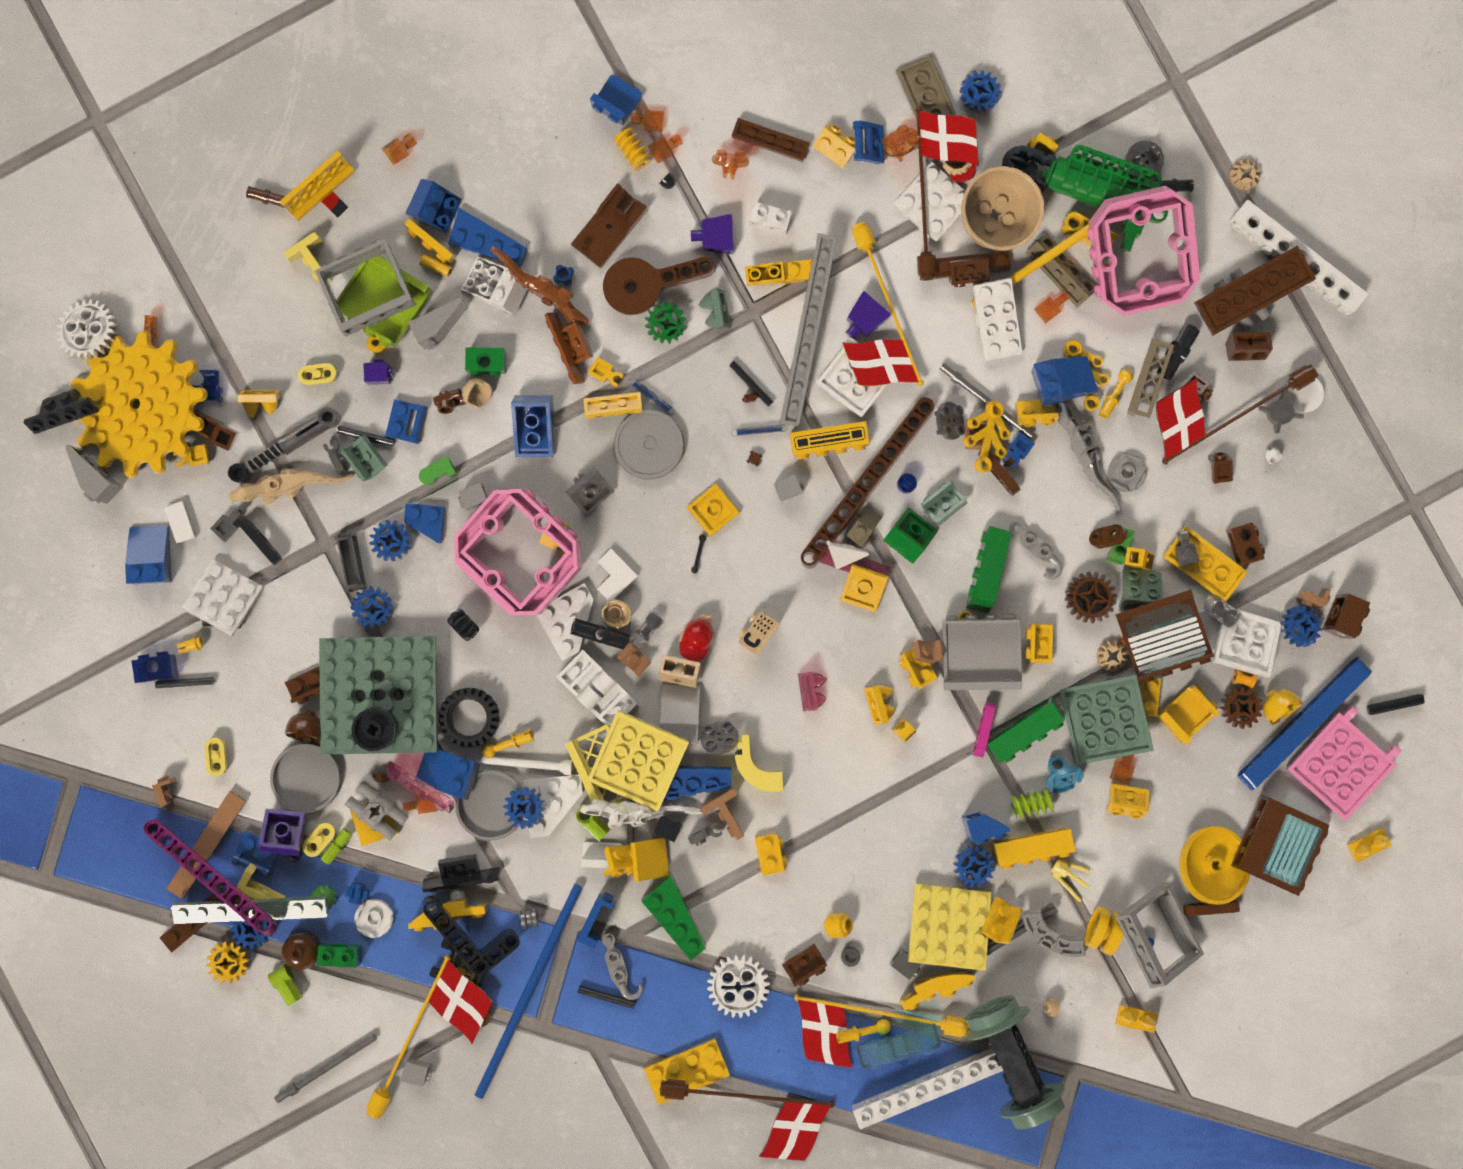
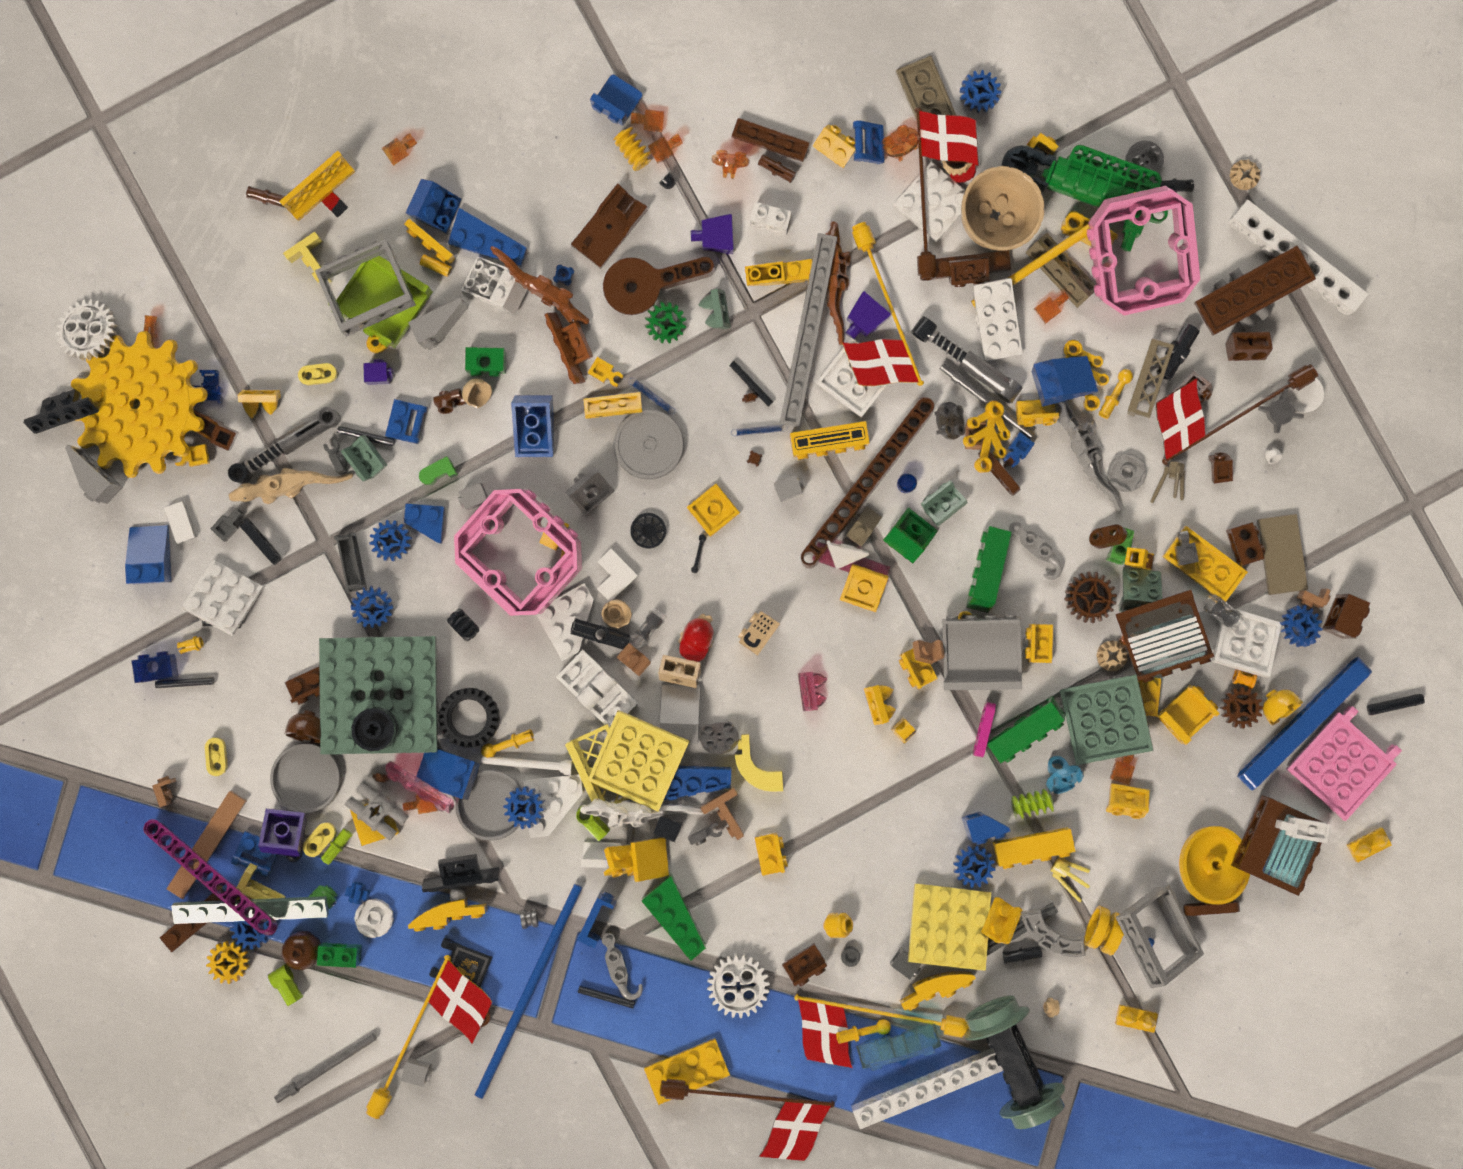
(464, 940): black beam -> none
(648, 530): none -> black wheel
(777, 168): none -> reddish brown pin
(837, 282): none -> dark orange animal
(1004, 386): none -> piece
(1022, 954): none -> black axle
(1175, 472): none -> dark tan plant
(1283, 554): none -> dark tan tile
(1305, 829): none -> white hinge

